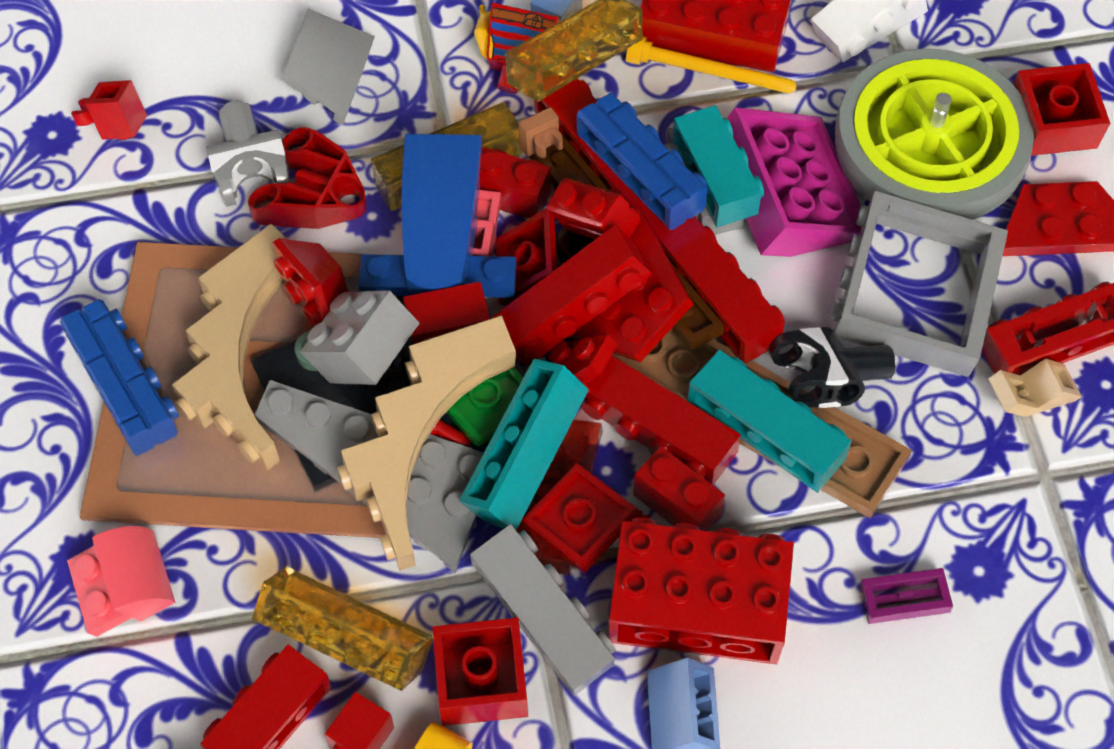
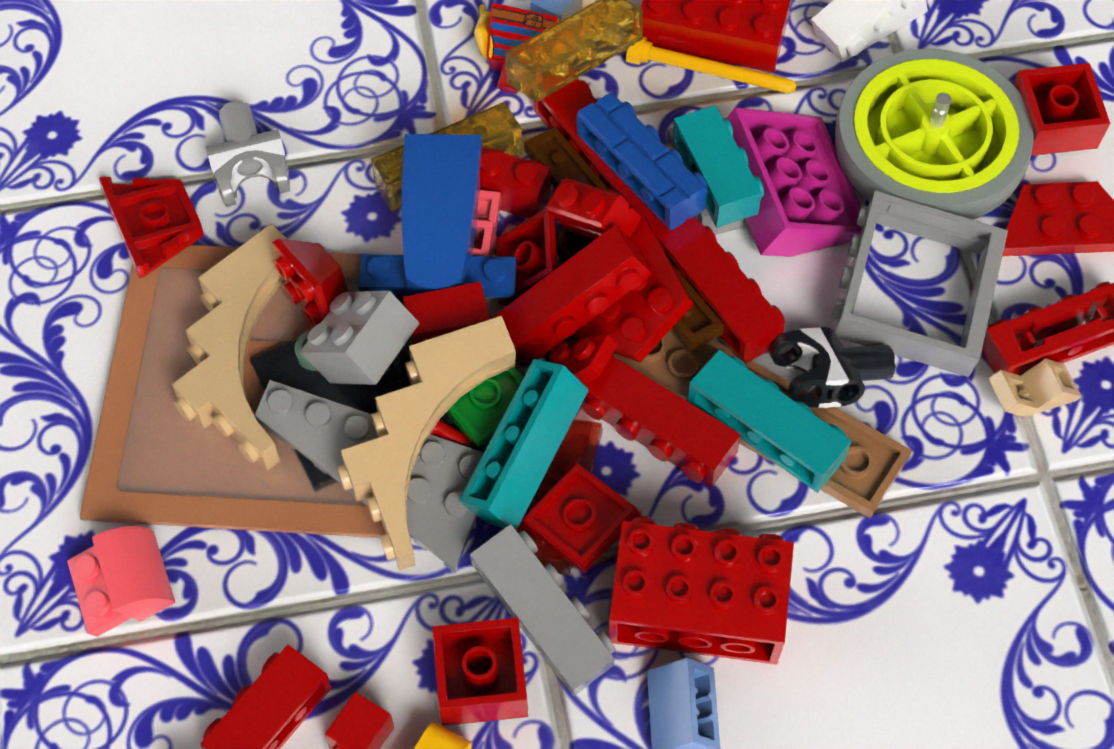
(113, 110): red brick -> none
(119, 377): blue brick -> none
(152, 219): none -> red wing
(320, 184): red connector -> none
(327, 62): light grey slope -> none
(343, 628): clear yellow brick -> none
(539, 133): nougat tile -> none
(677, 491): red brick -> none
(871, 602): magenta tile -> none

